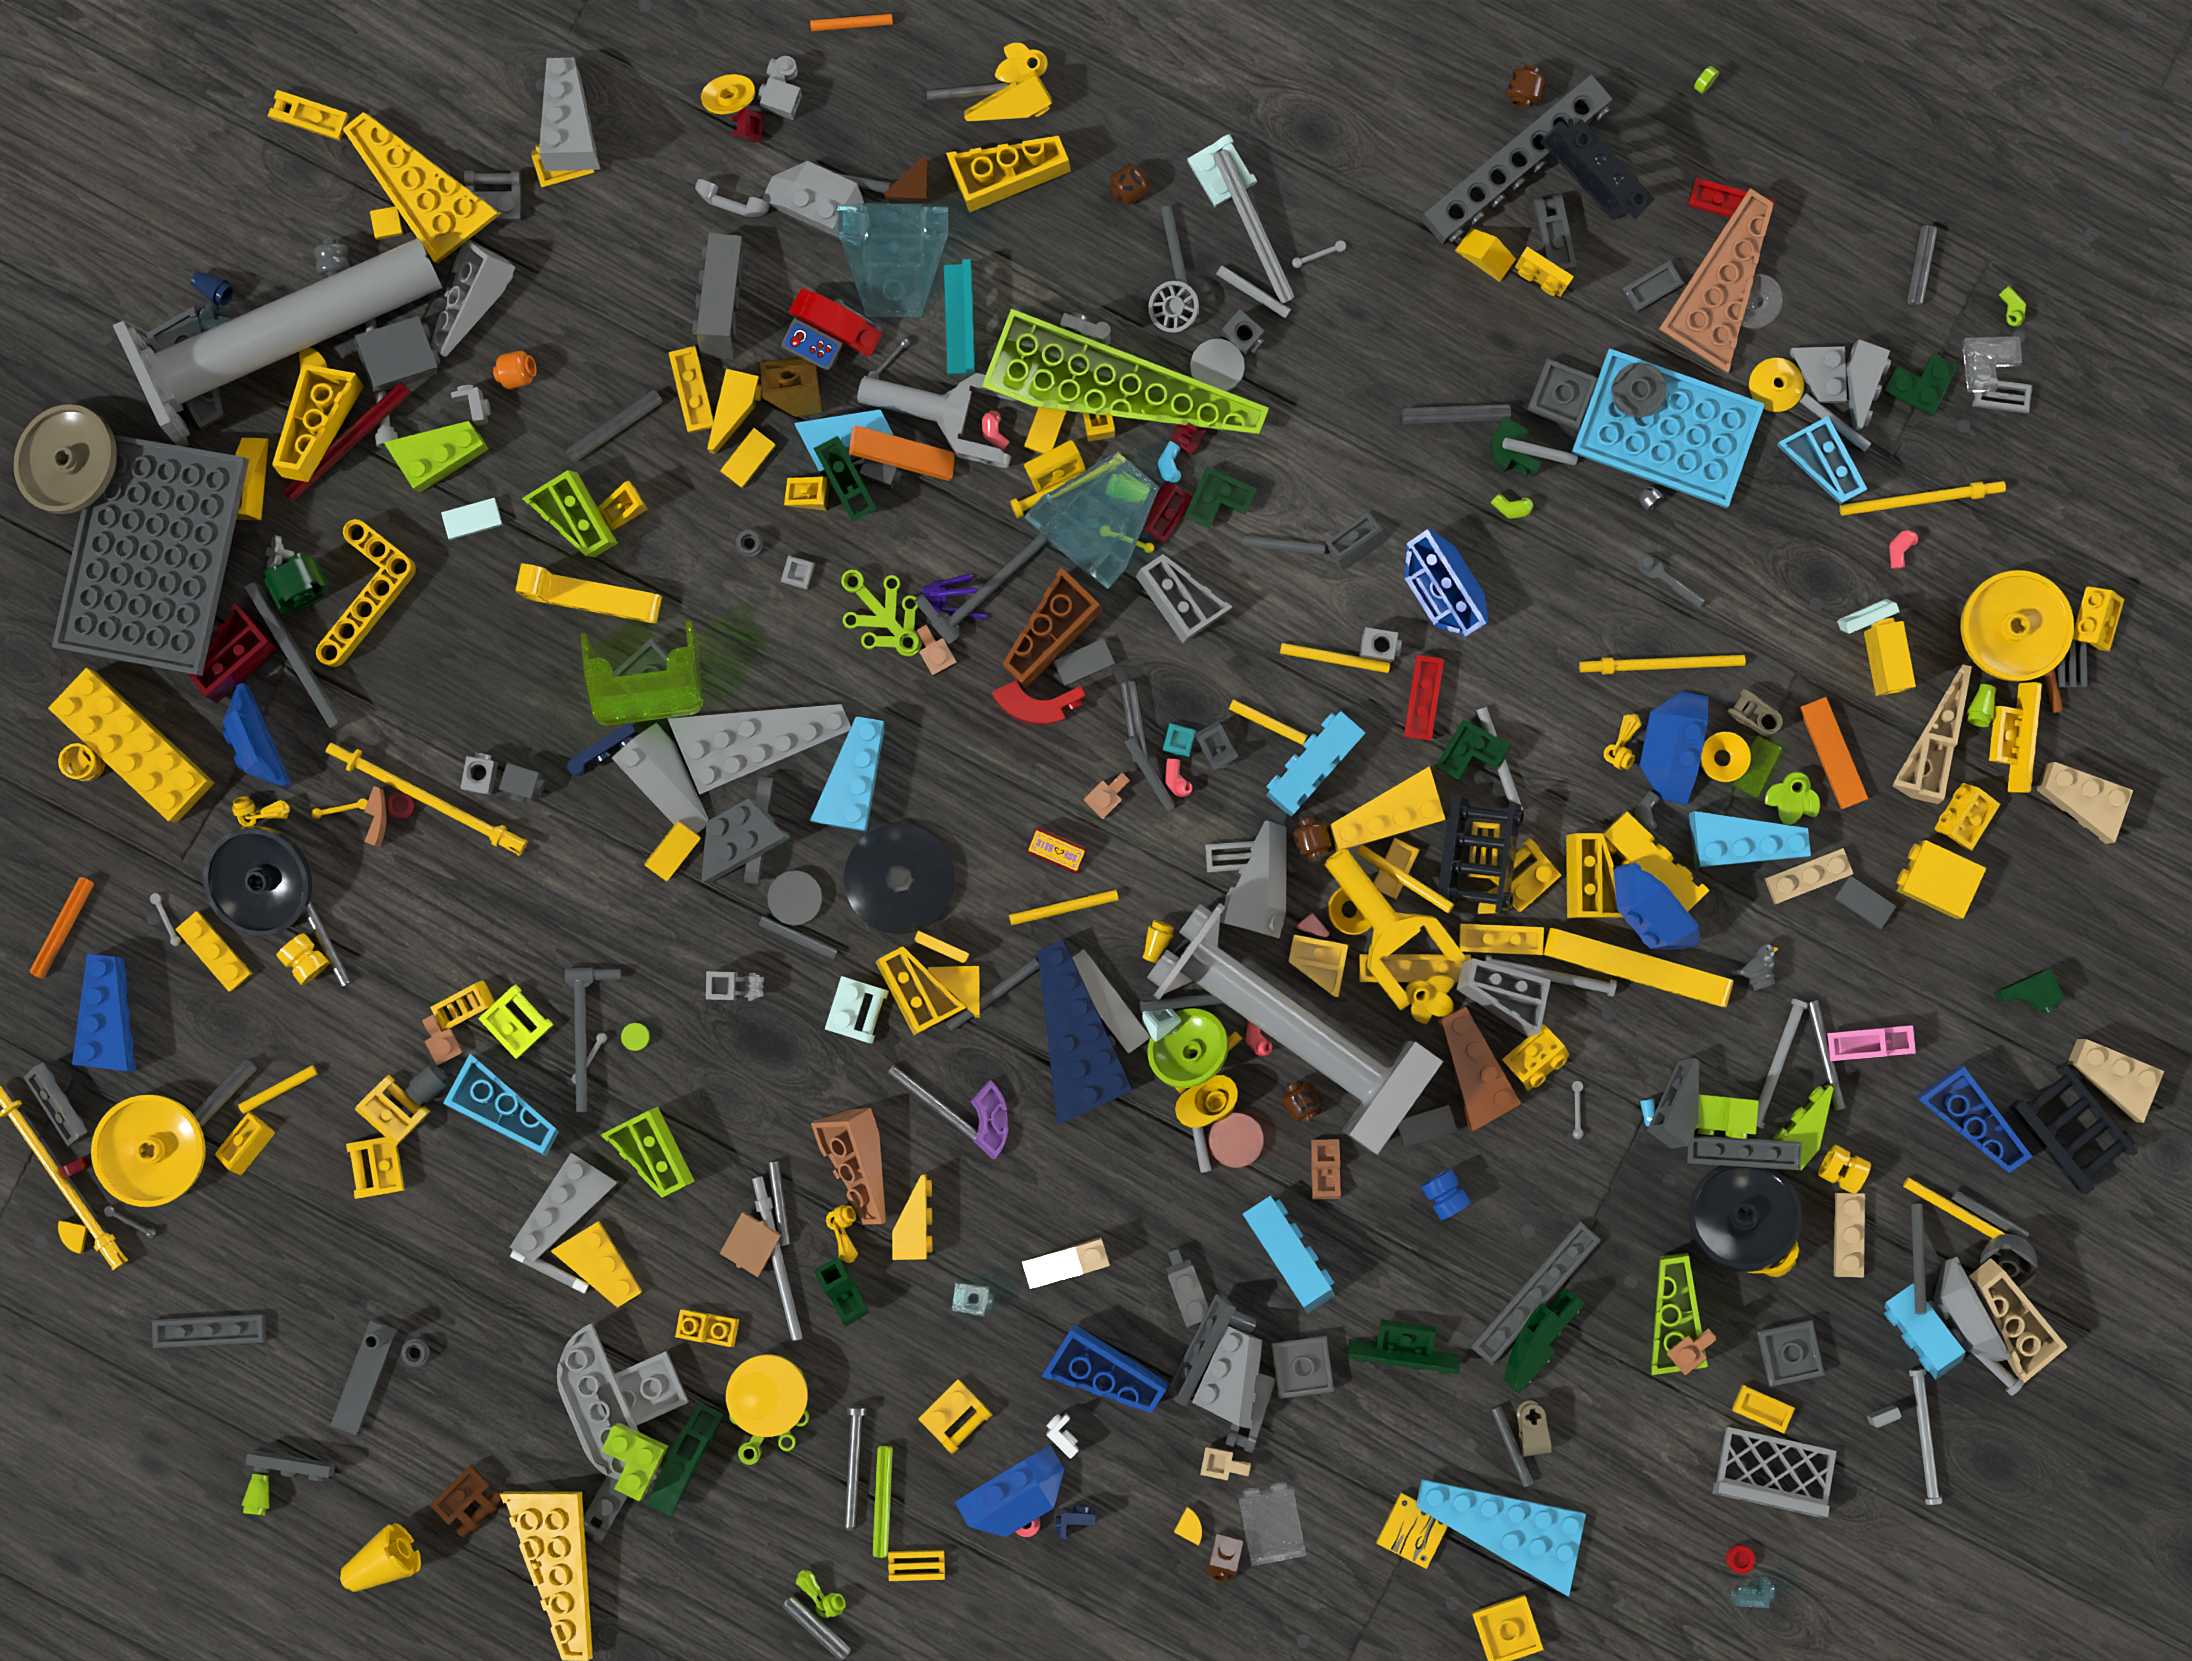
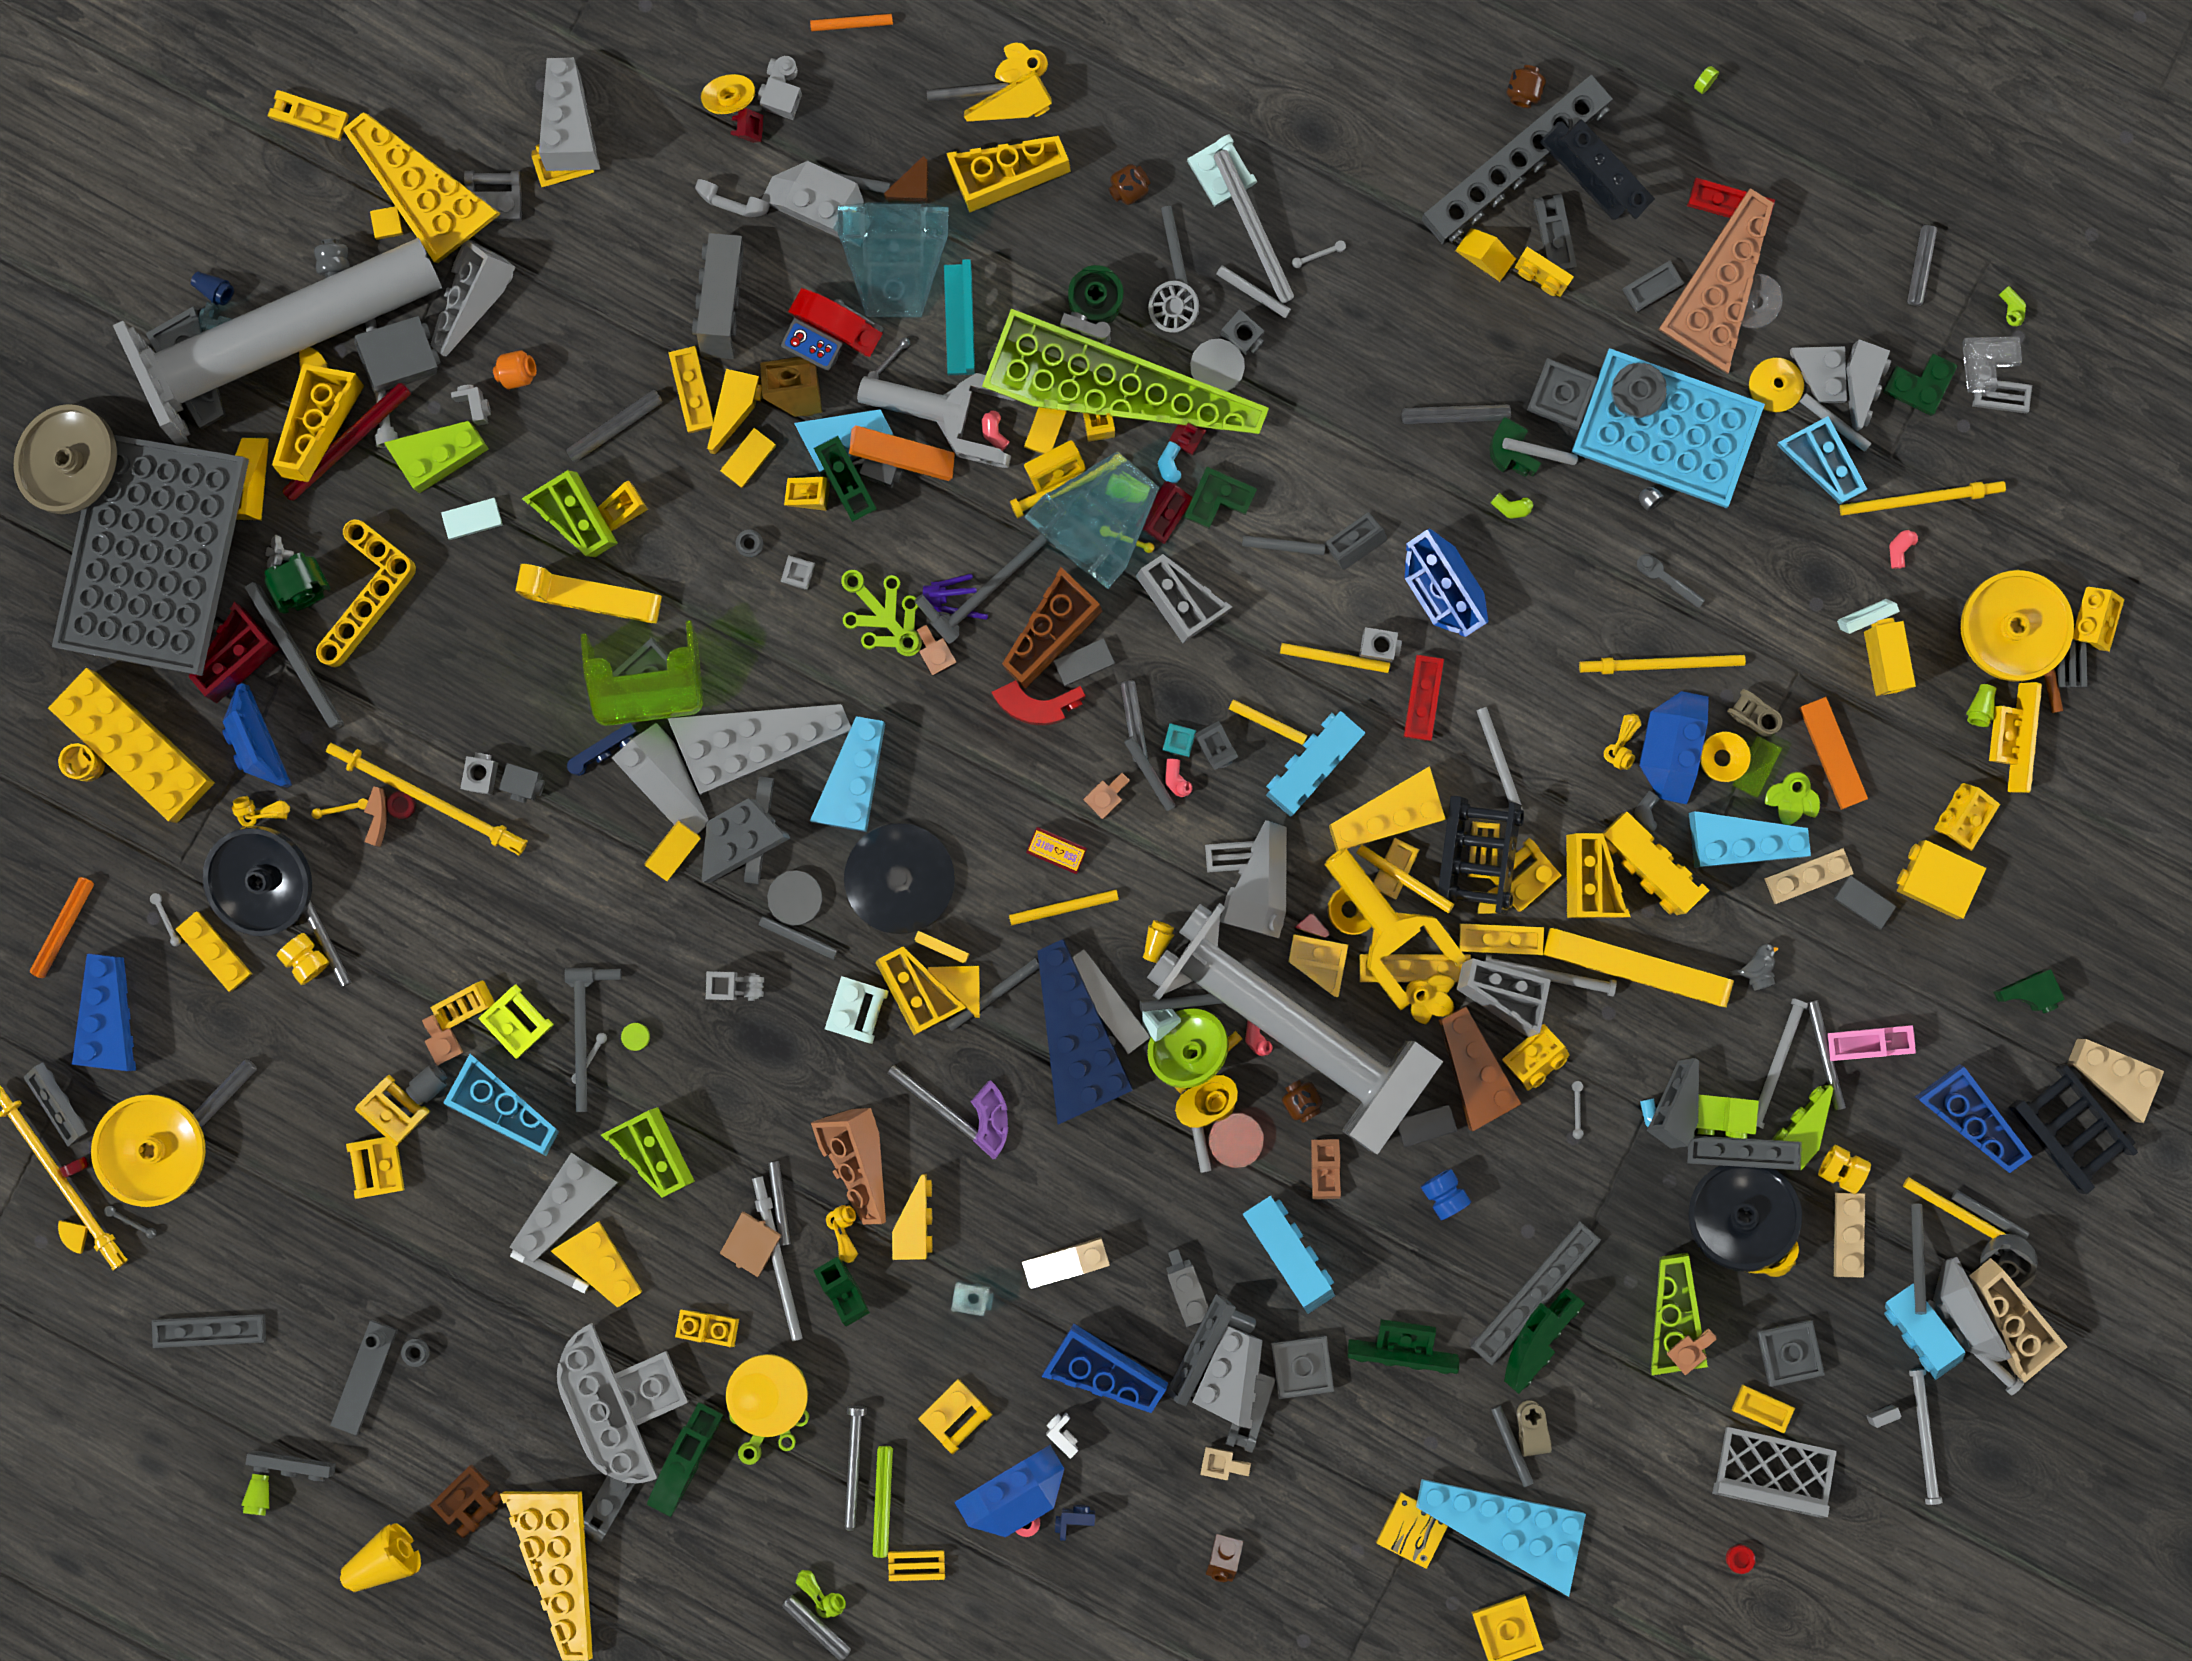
(244, 1144): yellow slope -> none
(278, 1089): yellow bar -> none
(641, 1459): lime brick -> none
(1110, 291): none -> dark green brick
(1189, 1526): yellow tile -> none
(1271, 1524): clear panel -> none
(1312, 838): reddish brown head -> none
(1471, 743): dark green plate -> none
(1653, 910): blue wedge -> none
(1750, 1598): clear light blue bracket -> none
(1929, 763): tan wedge -> none
(2087, 798): tan wedge -> none

